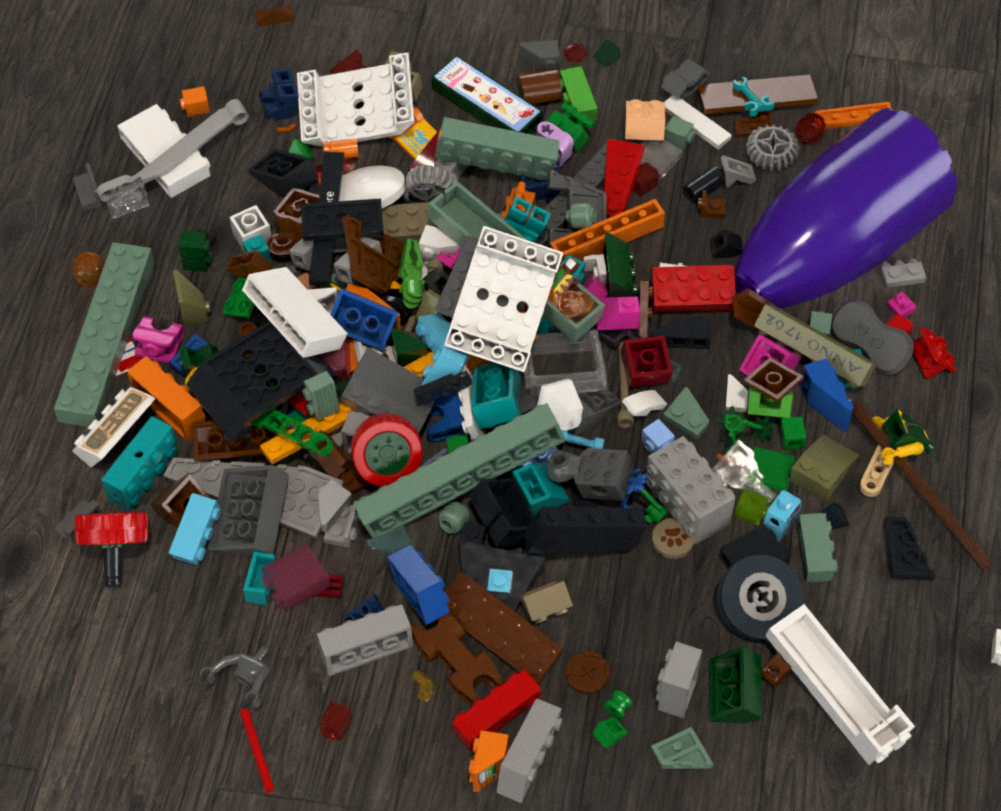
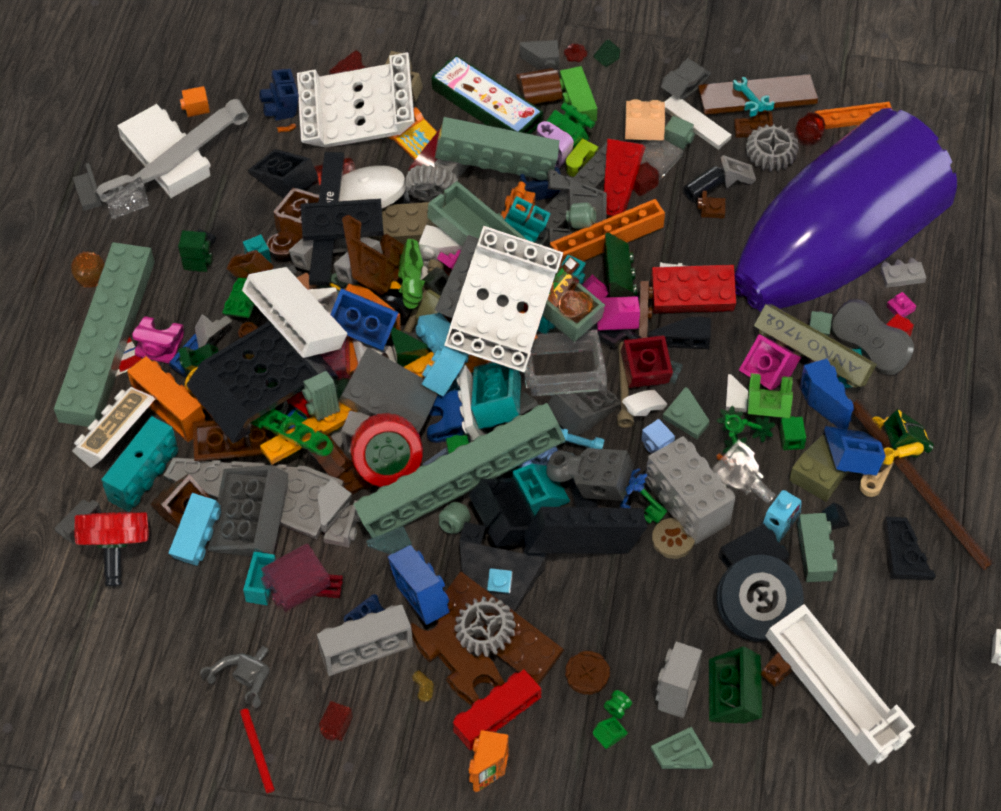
(191, 301): olive slope -> none
(208, 332): none -> light grey slope
(249, 225): white head -> none
(274, 15): reddish brown slope -> none
(301, 149): green slope -> none
(347, 146): orange piece -> none
(441, 387): black hinge -> none
(466, 633): none -> light grey gear
(528, 750): light grey wedge -> none
(545, 601): dark tan brick -> none
(563, 402): white slope -> none
(580, 157): none -> lime leg
(596, 264): white bracket -> none
(726, 244): black brick -> none
(748, 306): reddish brown panel -> none
(751, 507): clear neon green brick -> none
(773, 379): reddish brown slope -> none
(775, 468): green piece -> none
(855, 451): none -> blue slope
(932, 353): red bracket -> none

